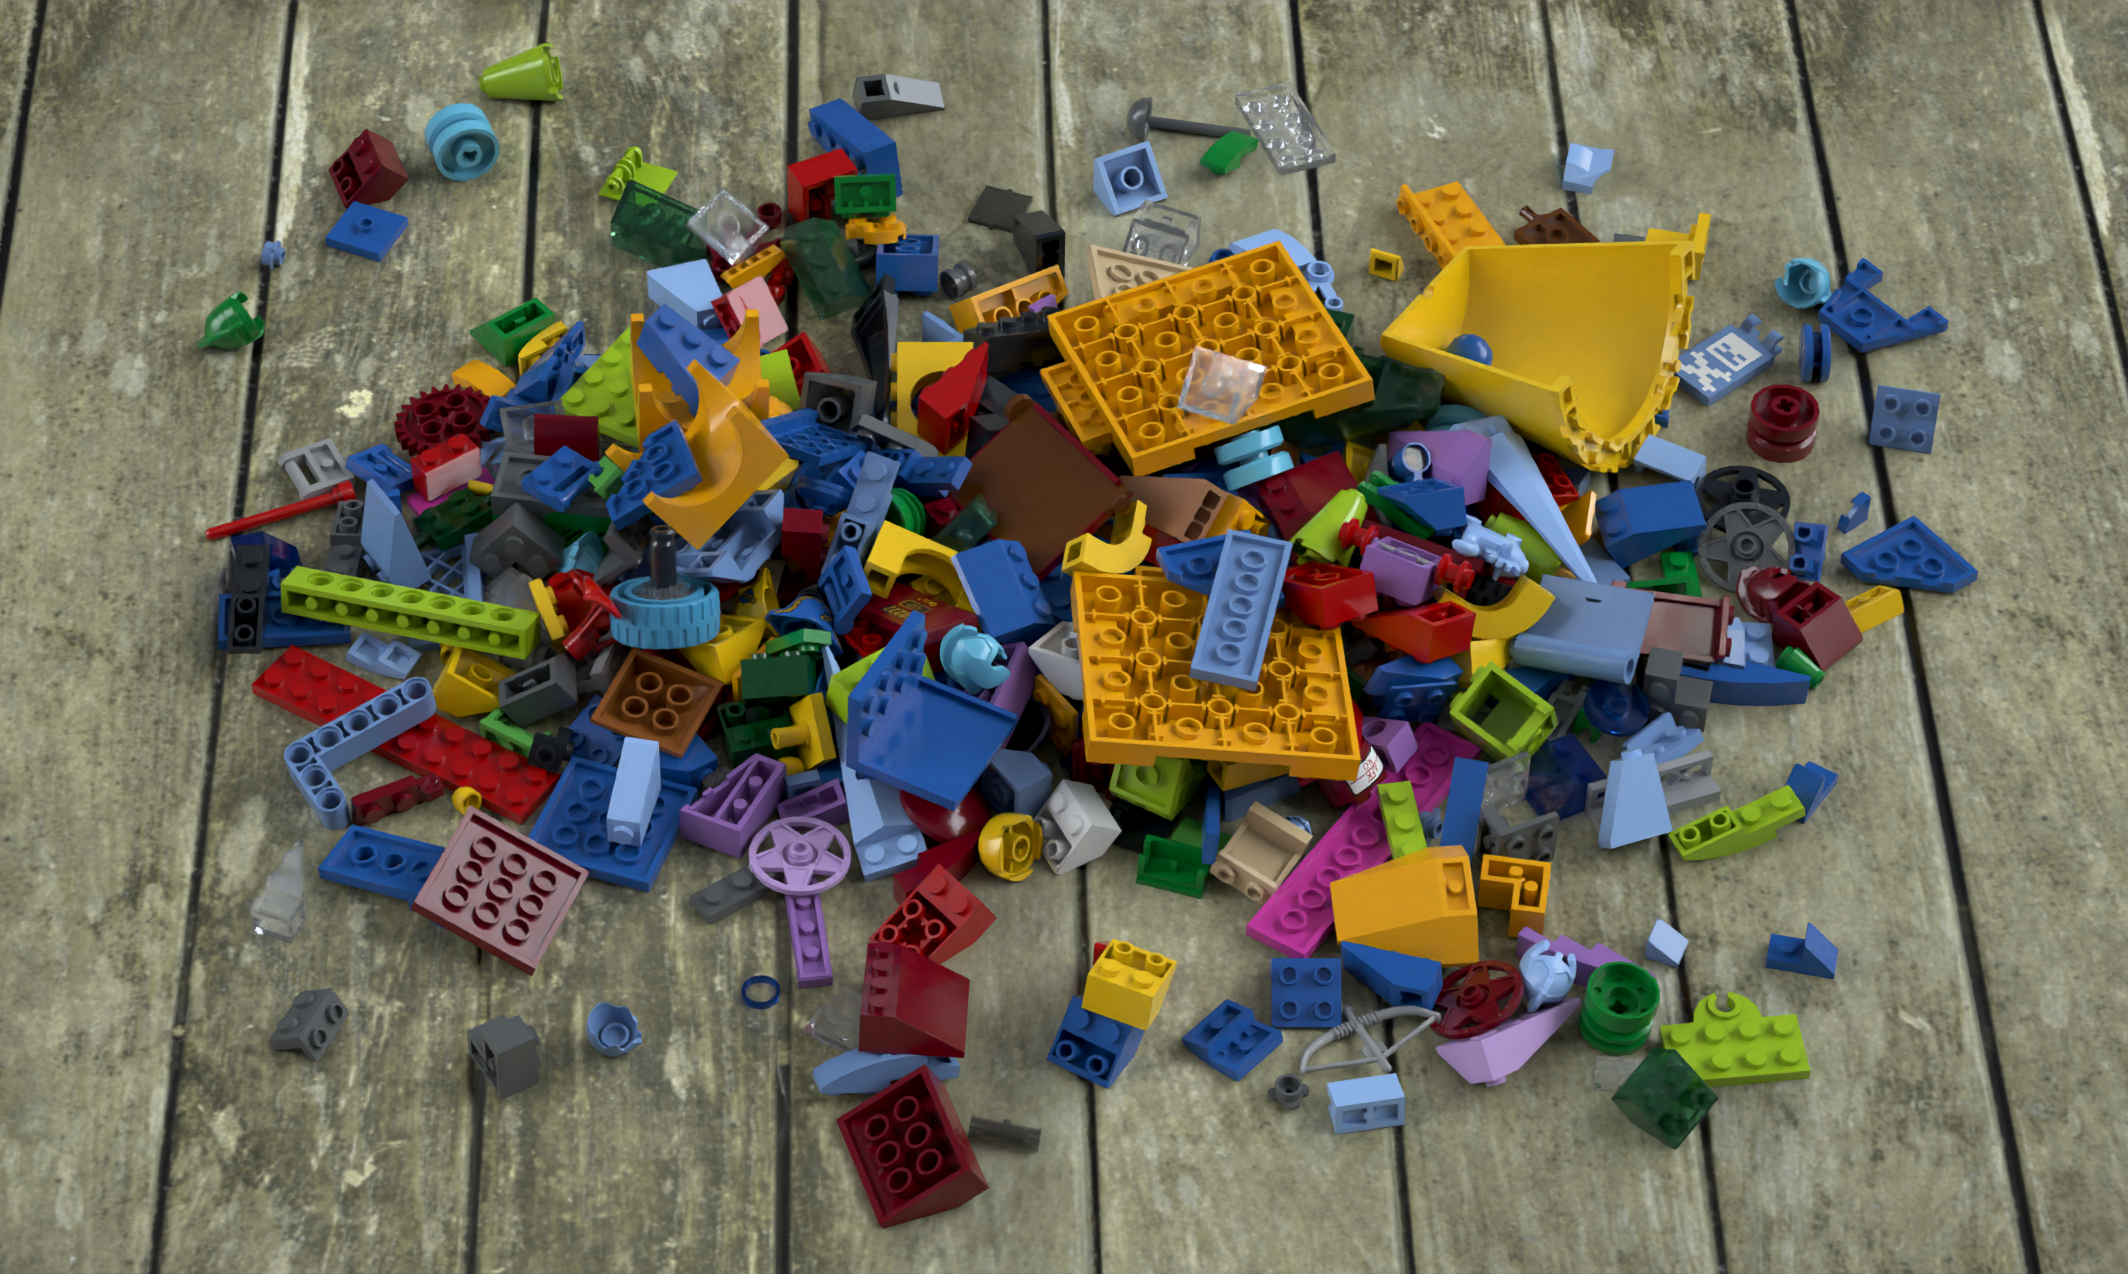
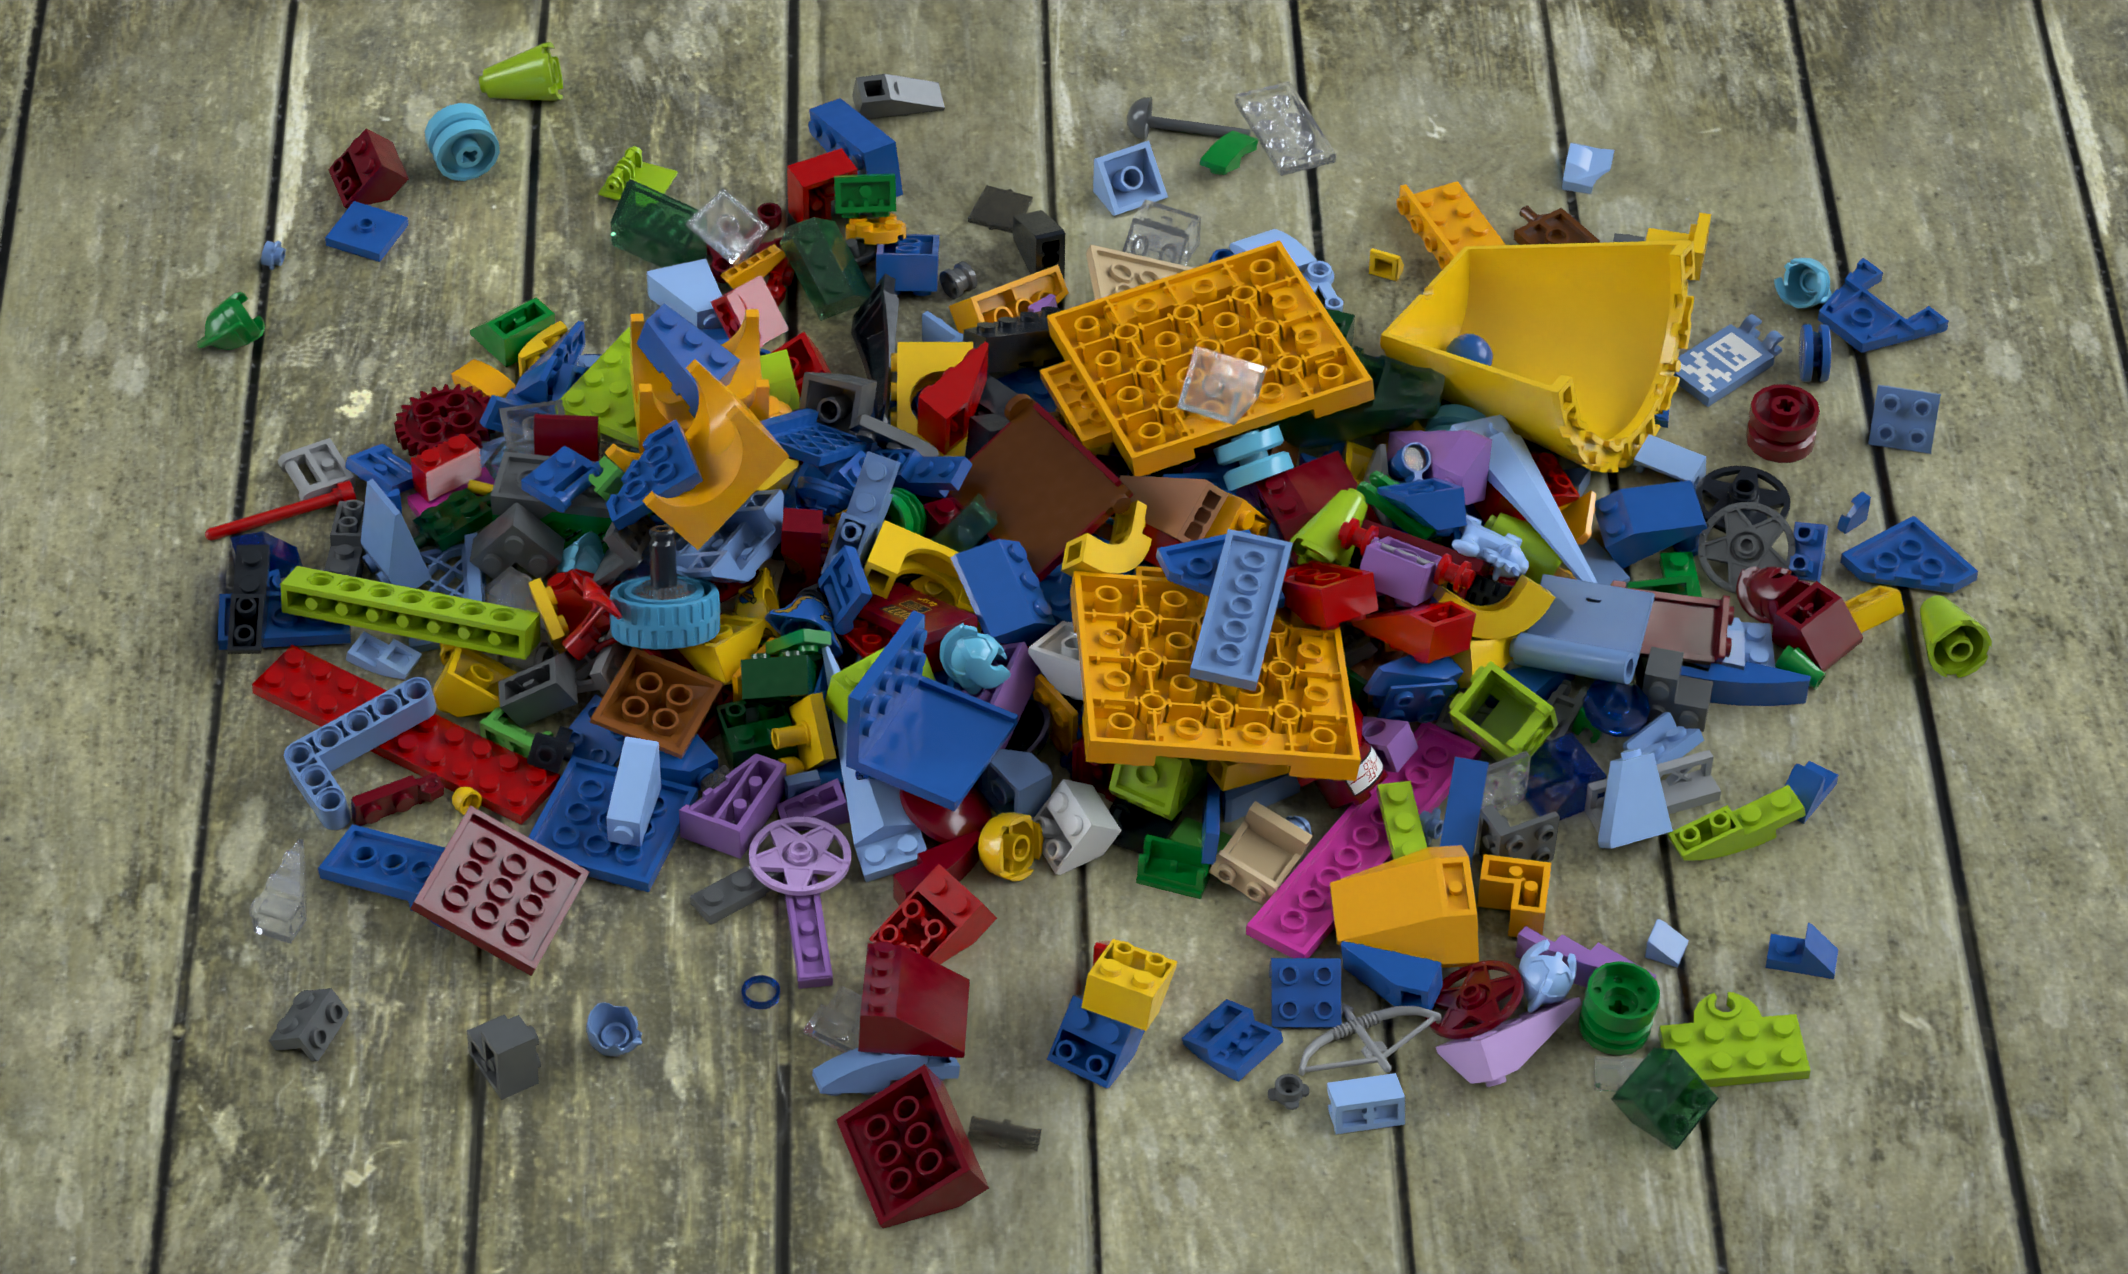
(1953, 638): none -> lime cone

